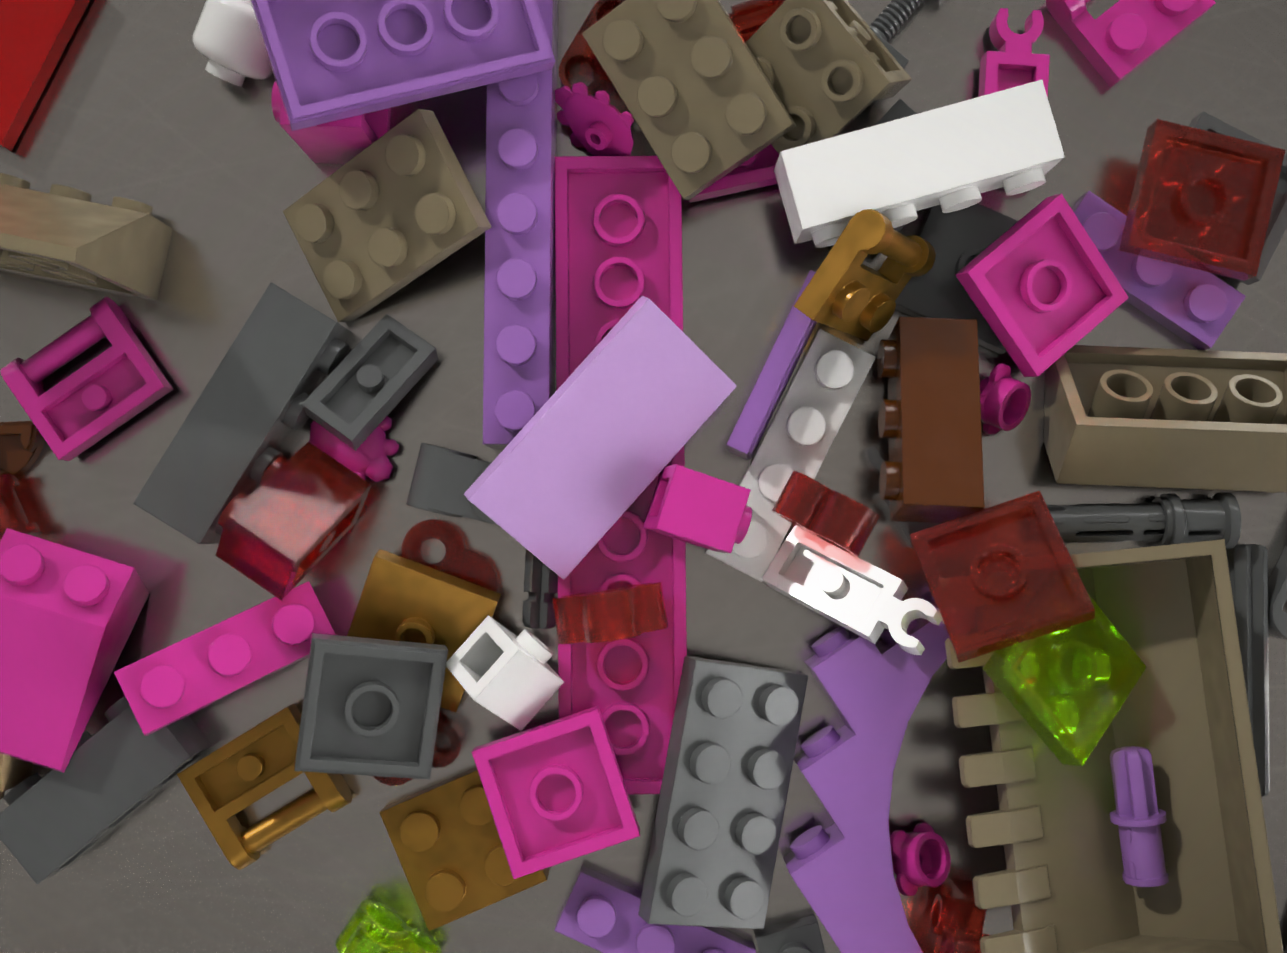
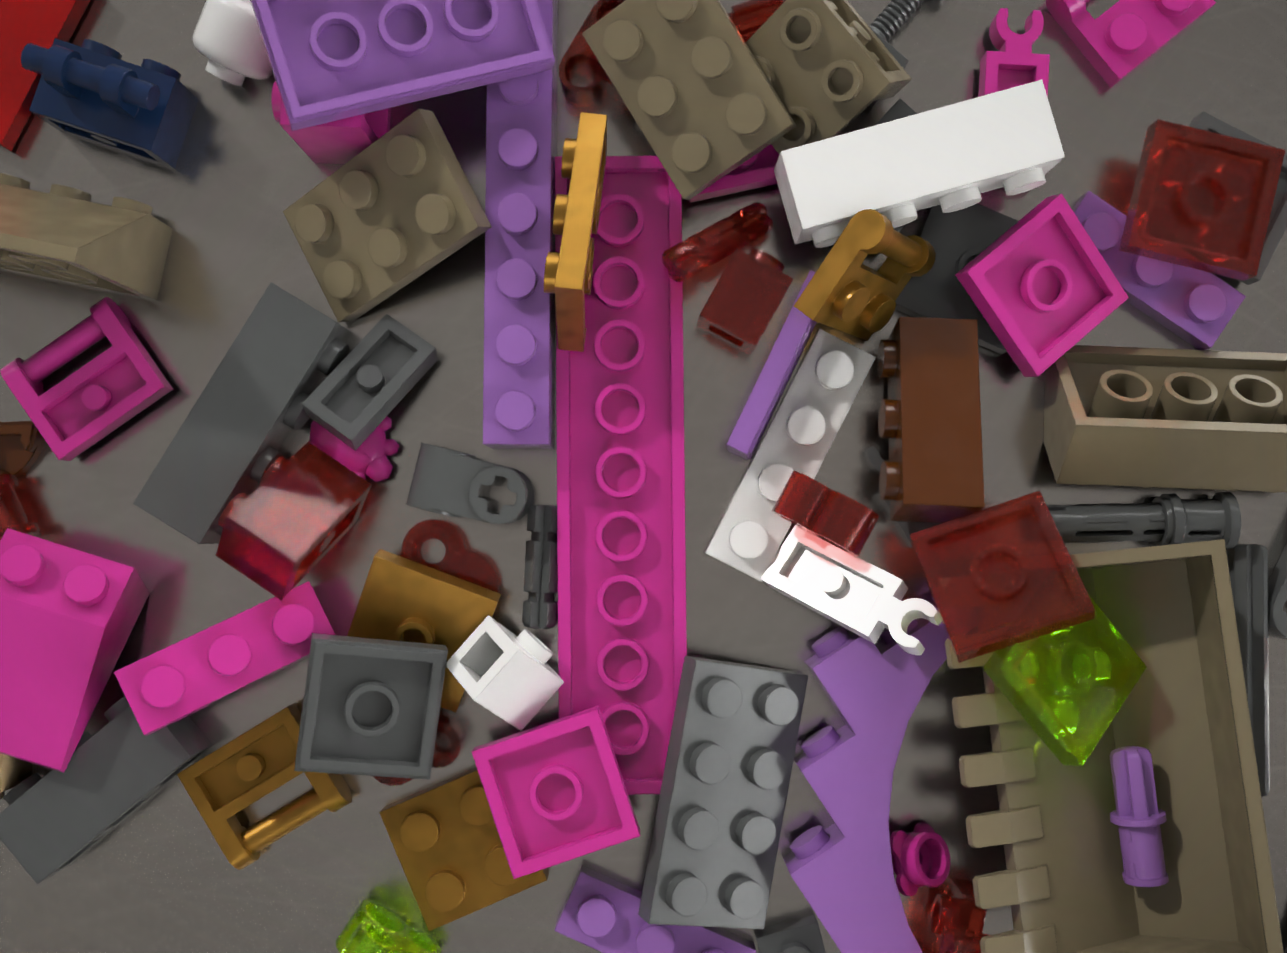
(111, 100): none -> dark blue brick
(575, 218): none -> pearl gold wing
(595, 121): dark pink piece -> none
(601, 438): lavender tile -> none
(610, 613): clear red piece -> none
(699, 509): dark pink brick -> none
(717, 242): none -> clear red axle
(745, 299): none -> clear red brick
(1003, 400): dark pink plate -> none

